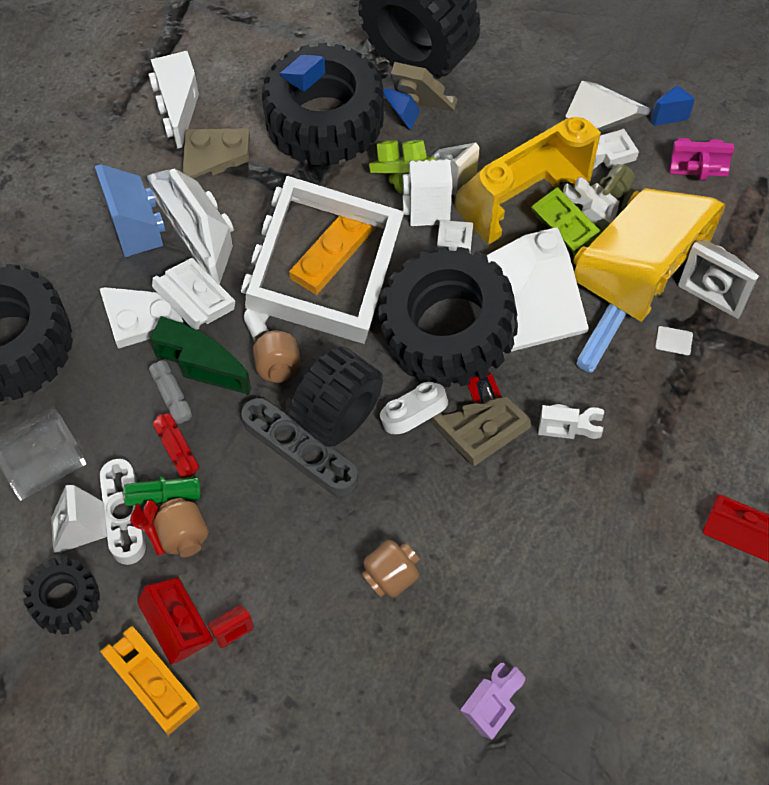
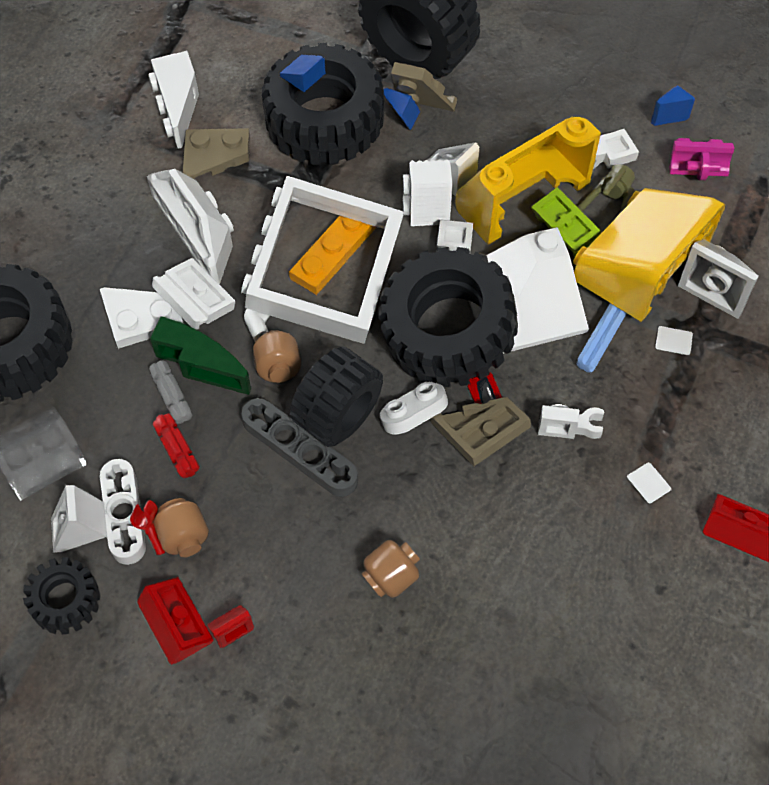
(131, 210): medium blue slope -> none
(151, 681): light orange plate -> none
(161, 491): green axle -> none
(391, 162): lime hips -> none
(490, 702): lavender plate -> none
(597, 207): white plate -> none
(604, 107): white slope -> none
(649, 482): none -> white sticker

